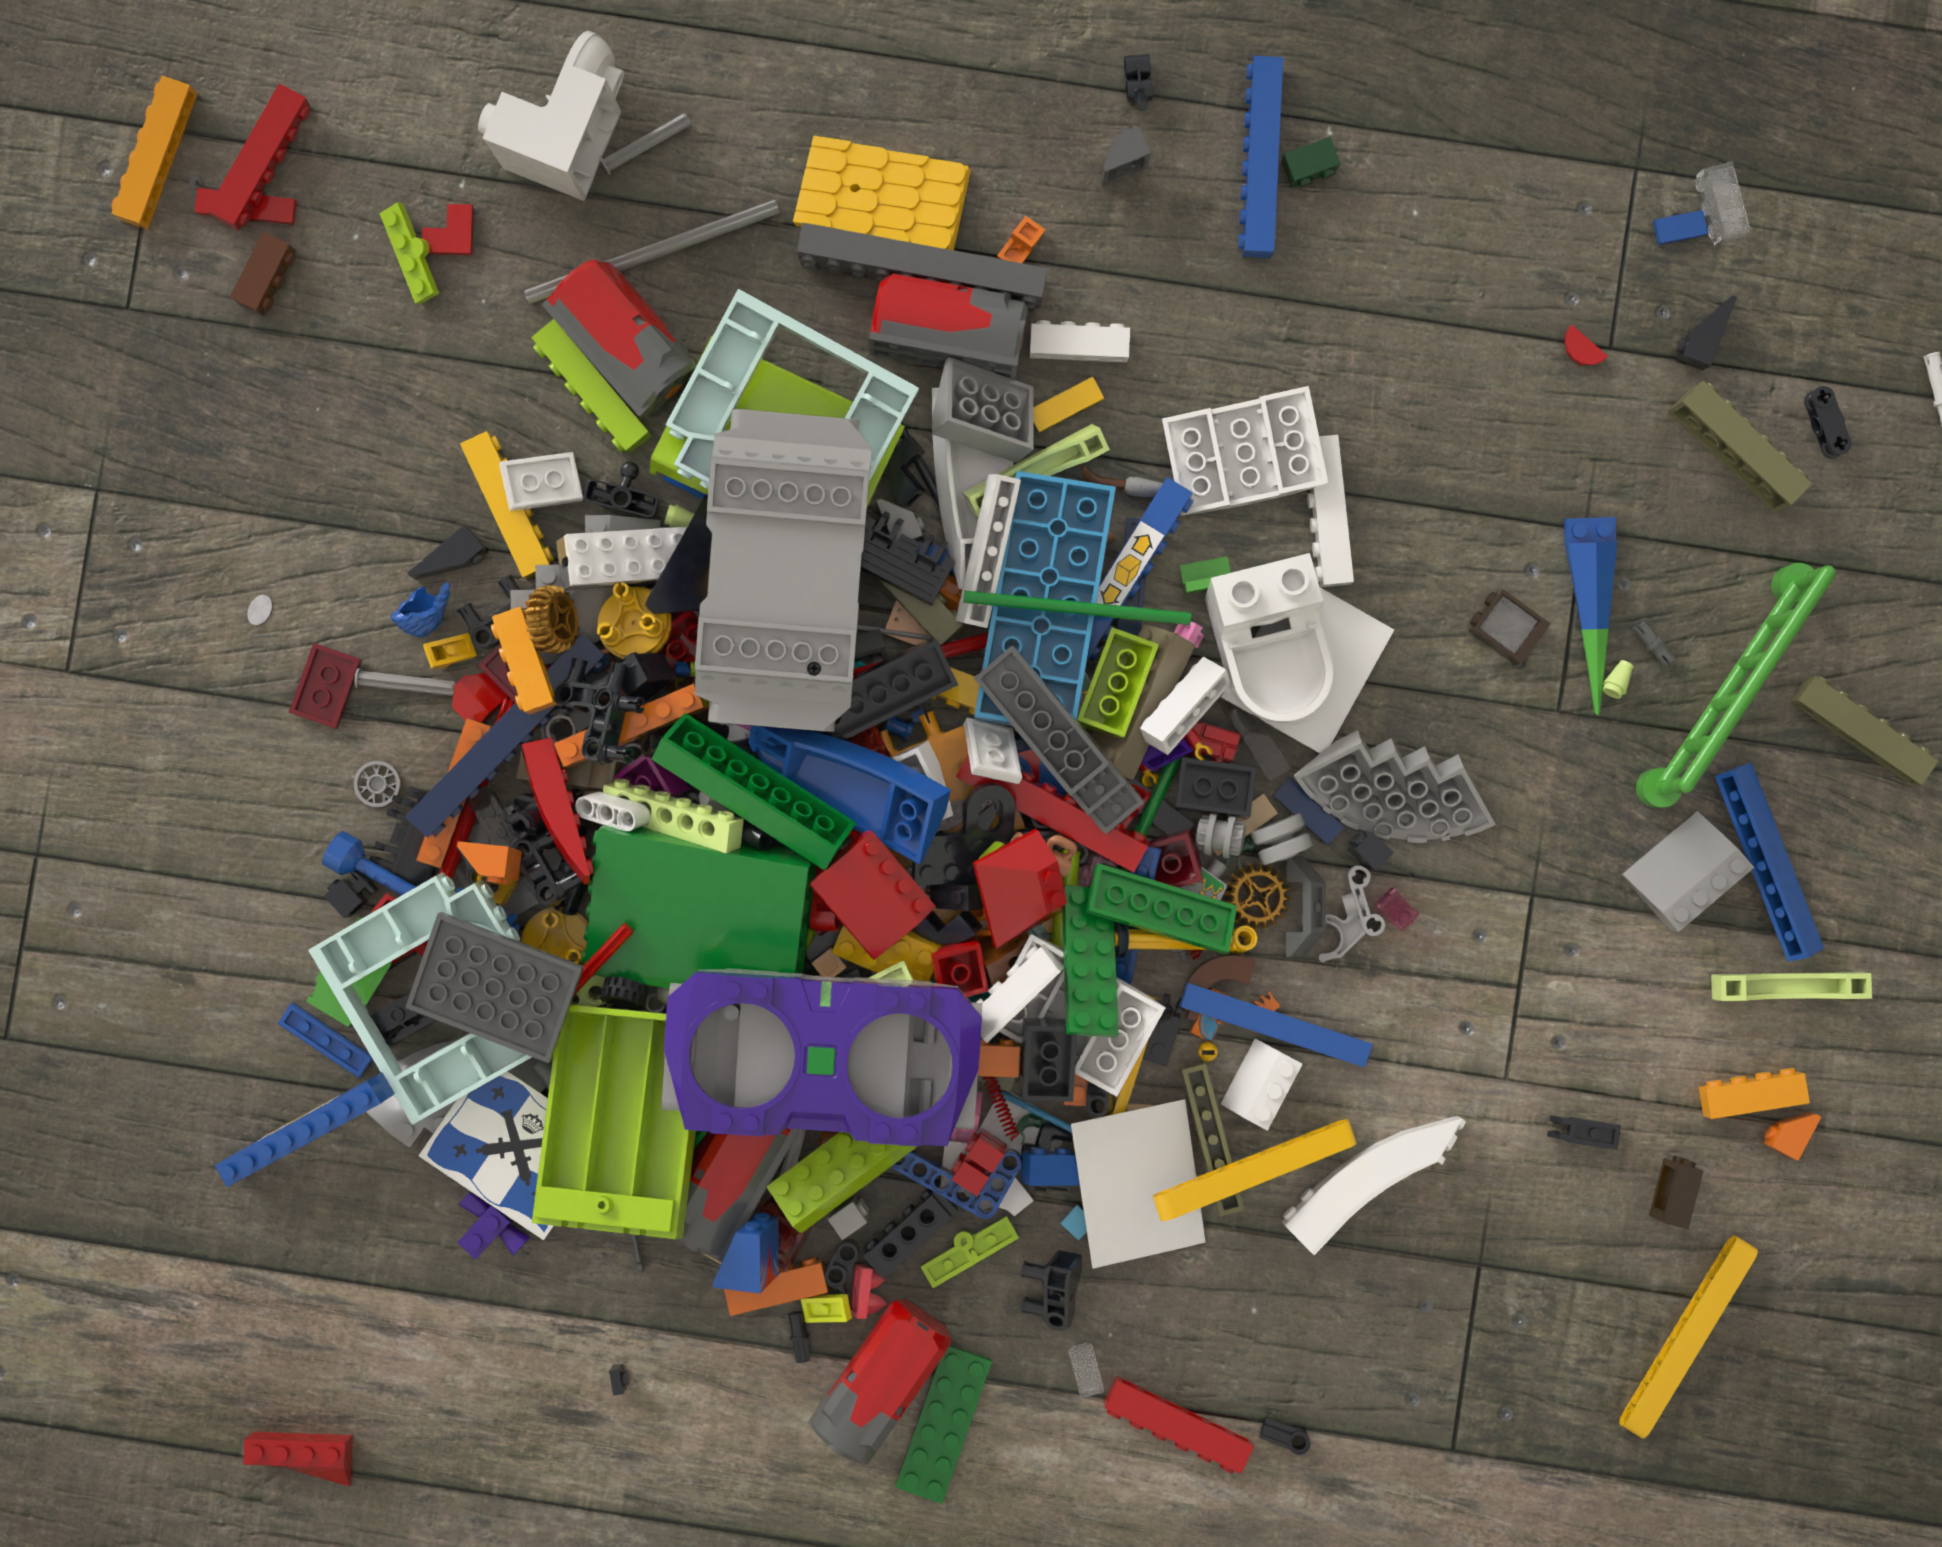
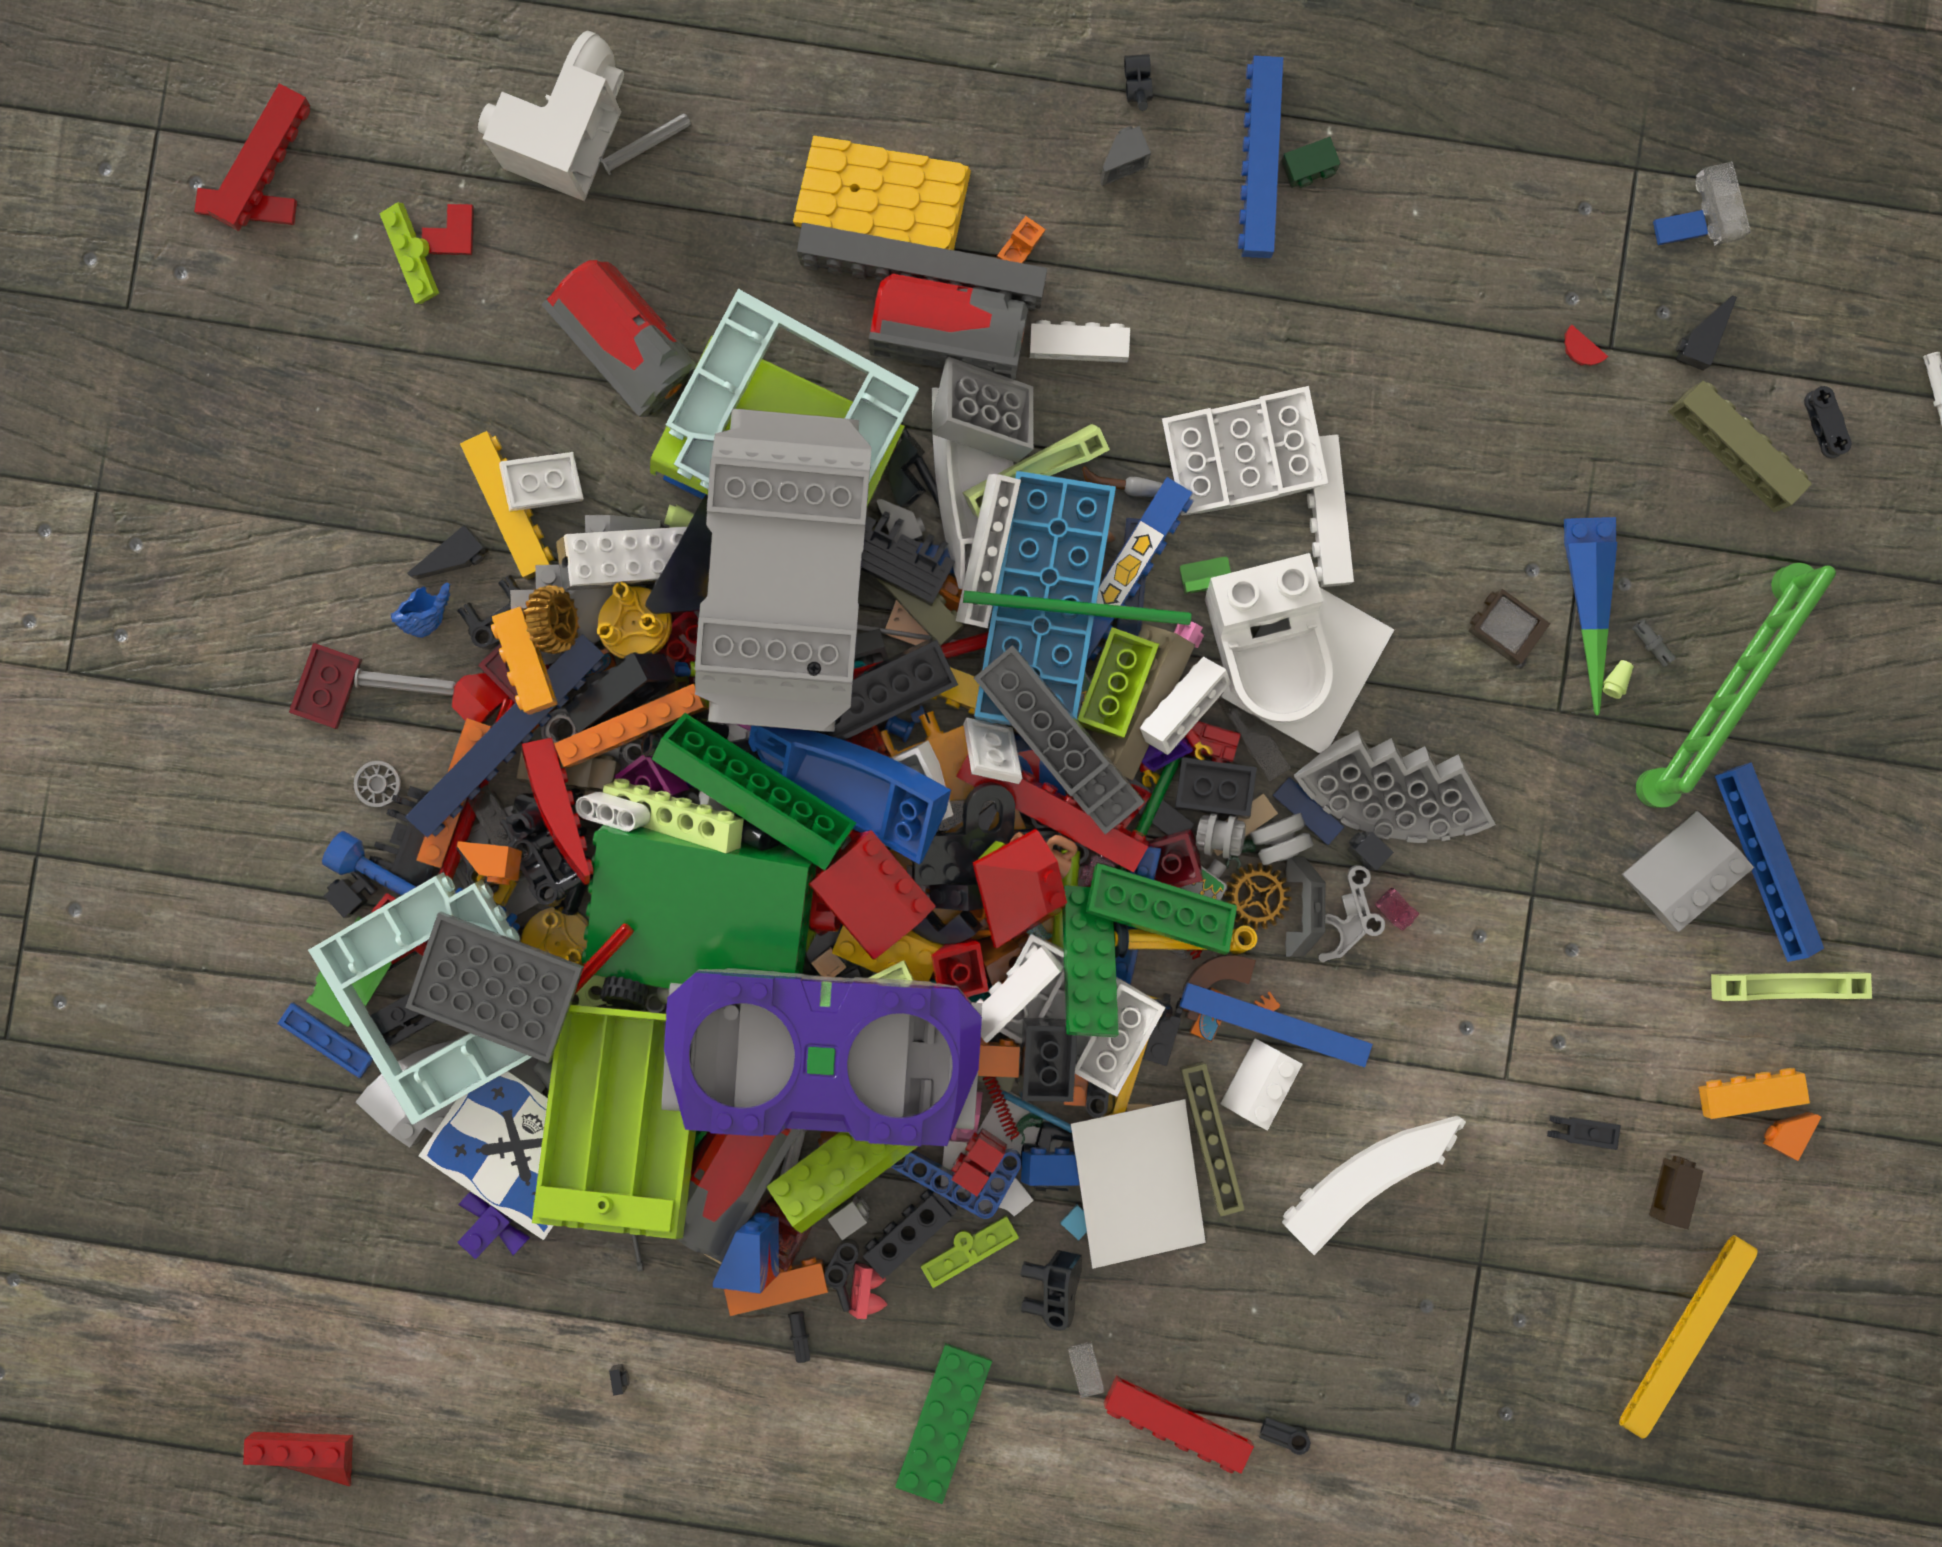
(154, 152): light orange brick -> none
(259, 609): flat silver sticker -> none
(263, 274): reddish brown brick -> none
(304, 1129): blue brick -> none
(449, 651): yellow slope -> none
(591, 386): lime brick -> none
(606, 707): black pin -> none
(635, 503): black piece -> none
(671, 244): light grey axle -> none
(826, 1308): neon yellow plate -> none
(881, 1381): red piece -> none
(1066, 404): yellow tile -> none
(1207, 1046): yellow hinge -> none
(1254, 1170): yellow beam -> none
(1864, 730): olive brick -> none

